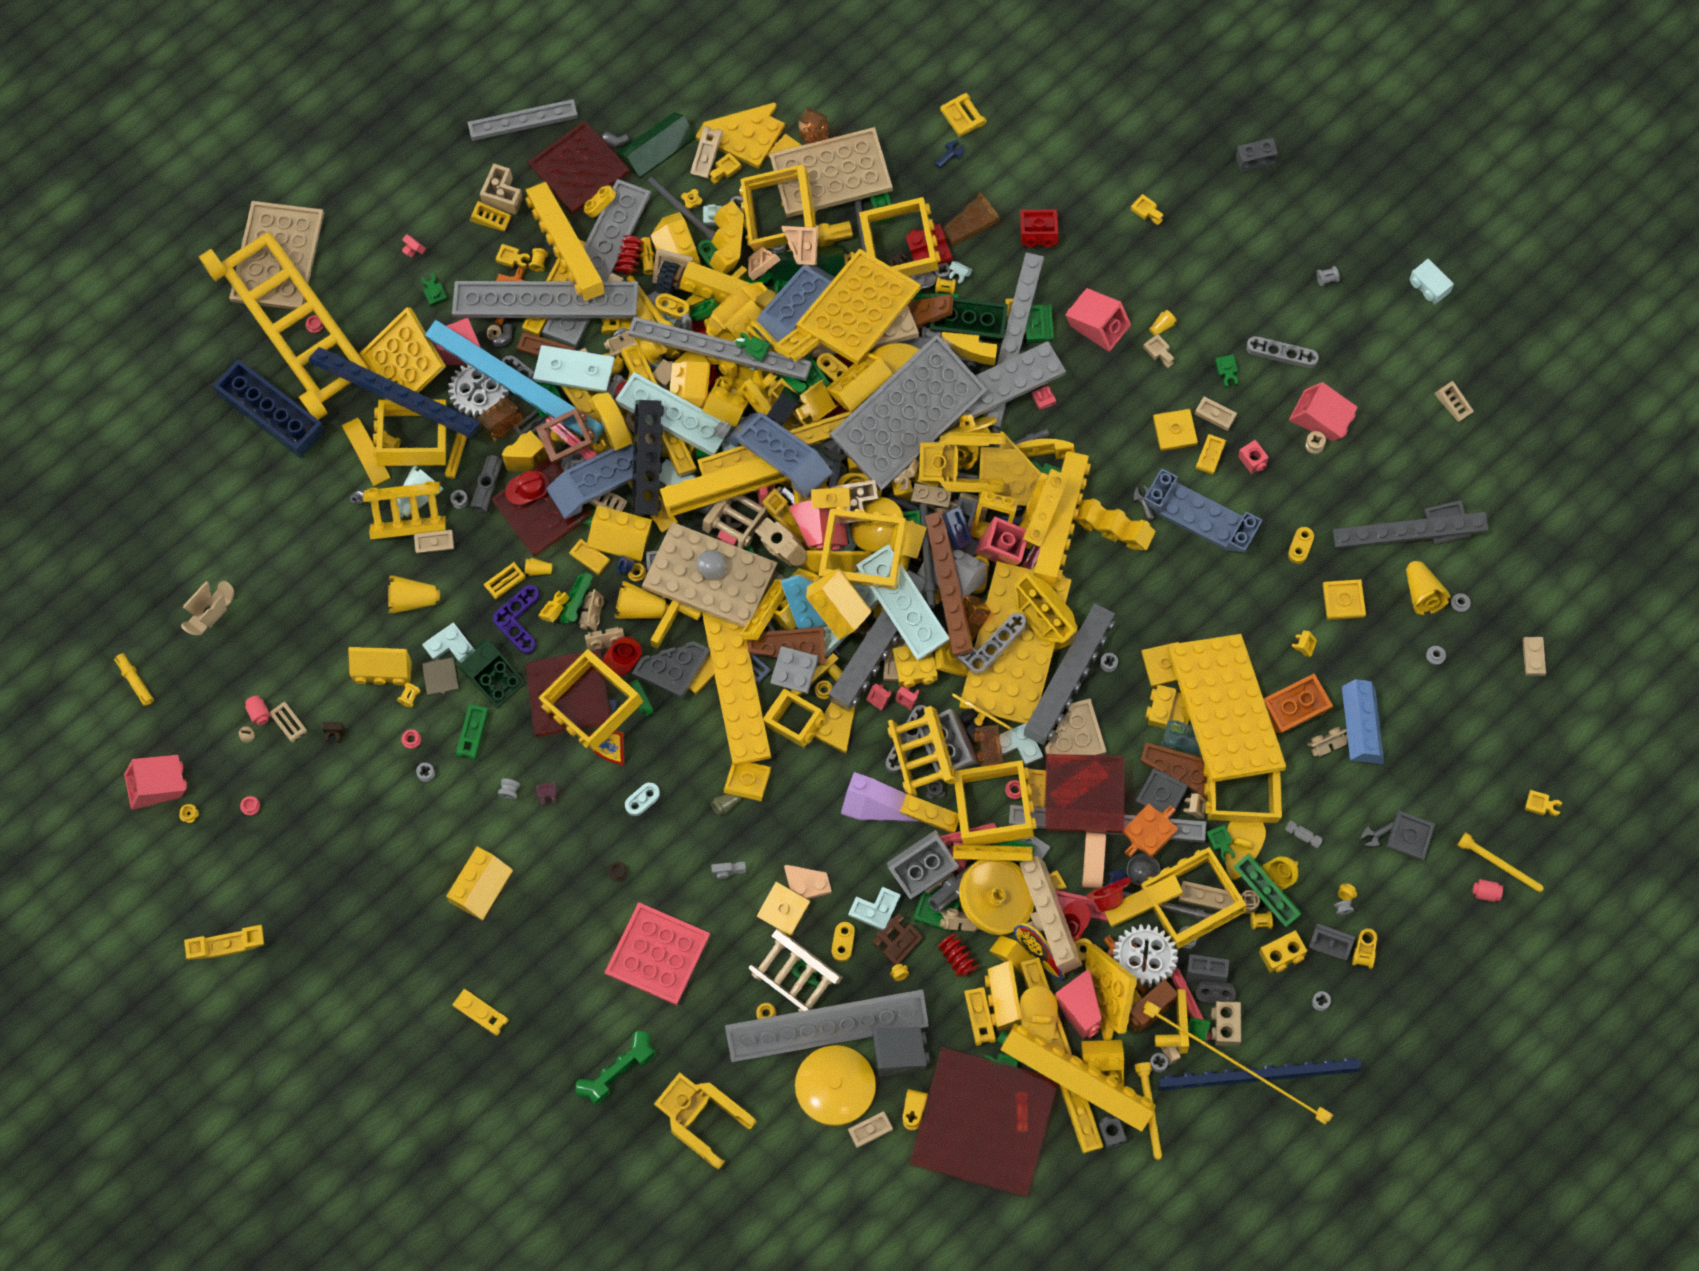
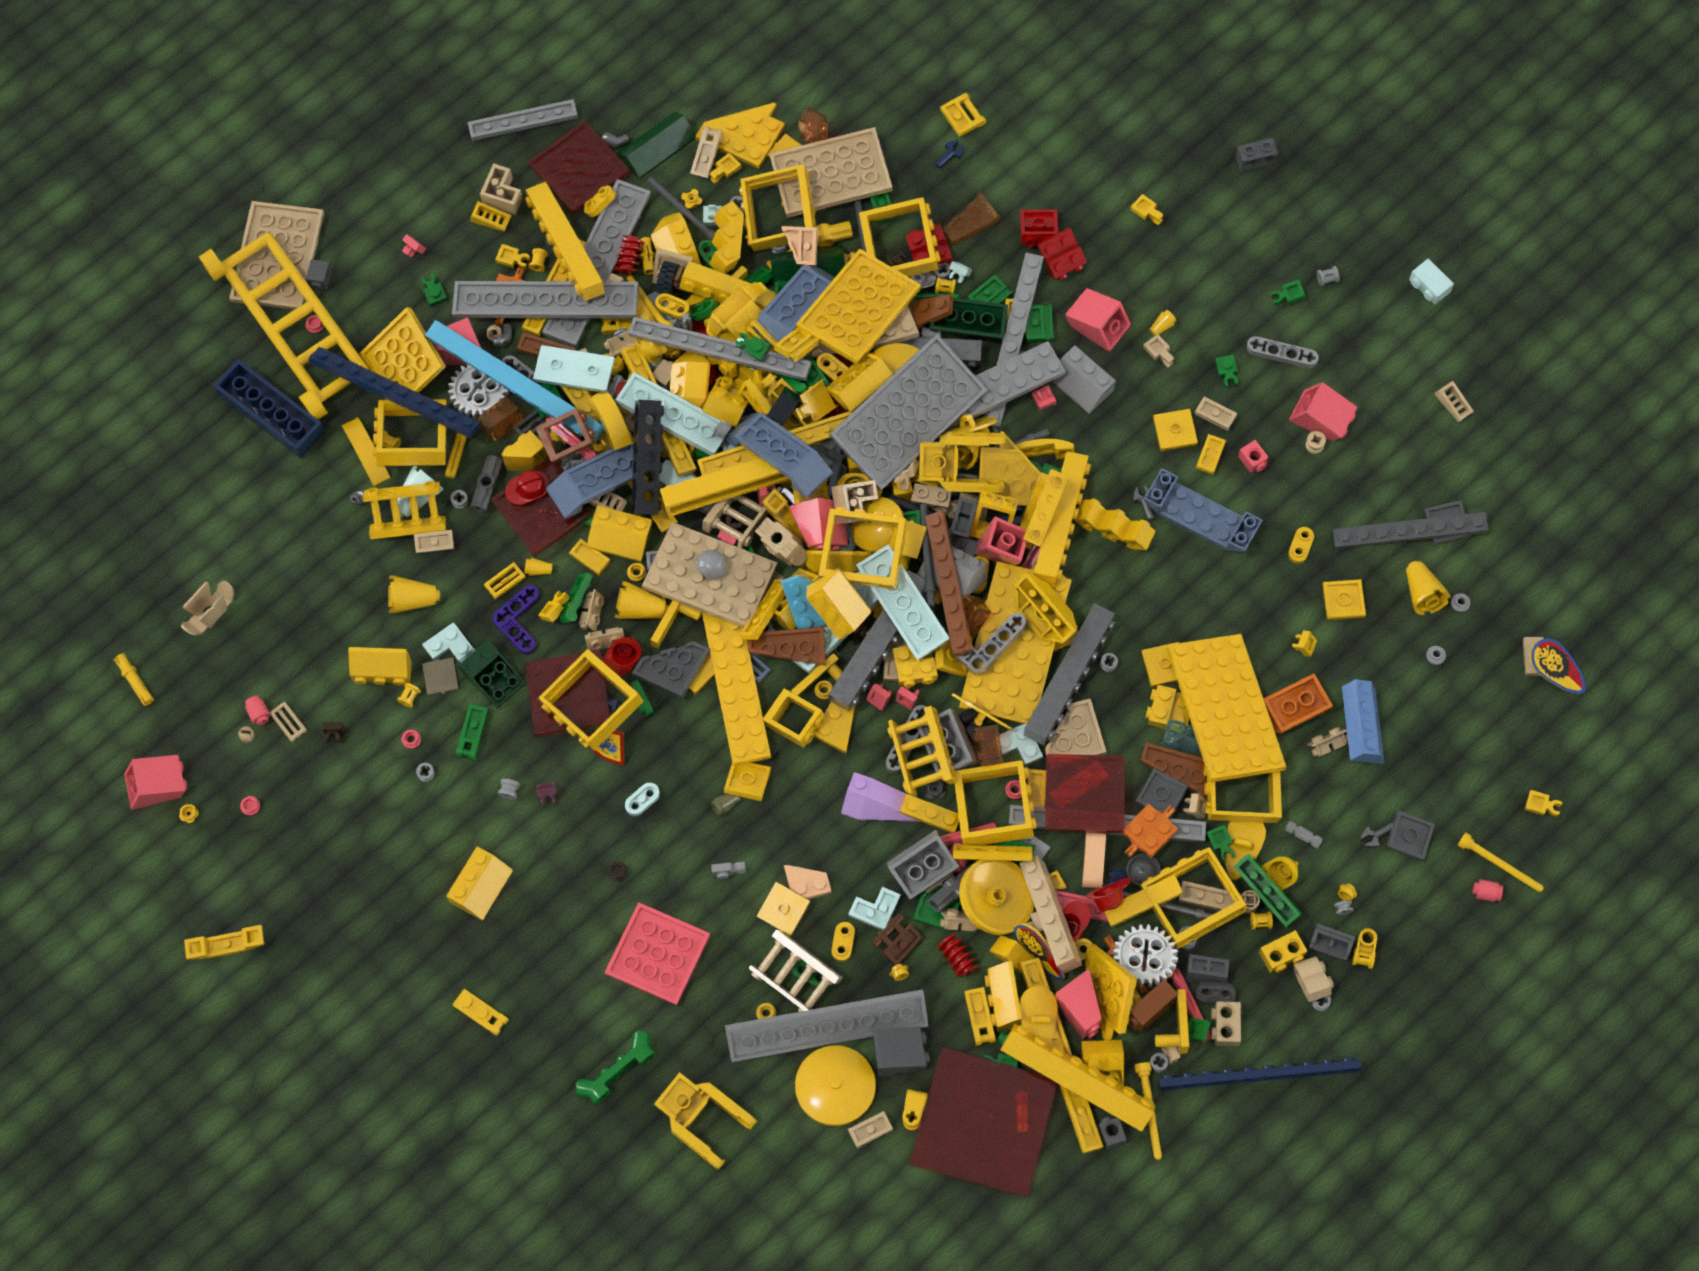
(318, 274): none -> dark grey brick
(624, 565): dark blue tile -> none
(760, 262): light nougat wing -> none
(794, 670): light grey plate -> none
(831, 497): yellow plate -> none
(957, 527): dark blue plate -> none
(970, 348): yellow slope -> none
(991, 291): none -> green plate
(1061, 254): none -> red plate
(1084, 380): none -> light grey slope
(1291, 292): none -> green plate
(1312, 978): none -> tan brick
(1322, 1115): yellow piece -> none
(1557, 666): none -> shield

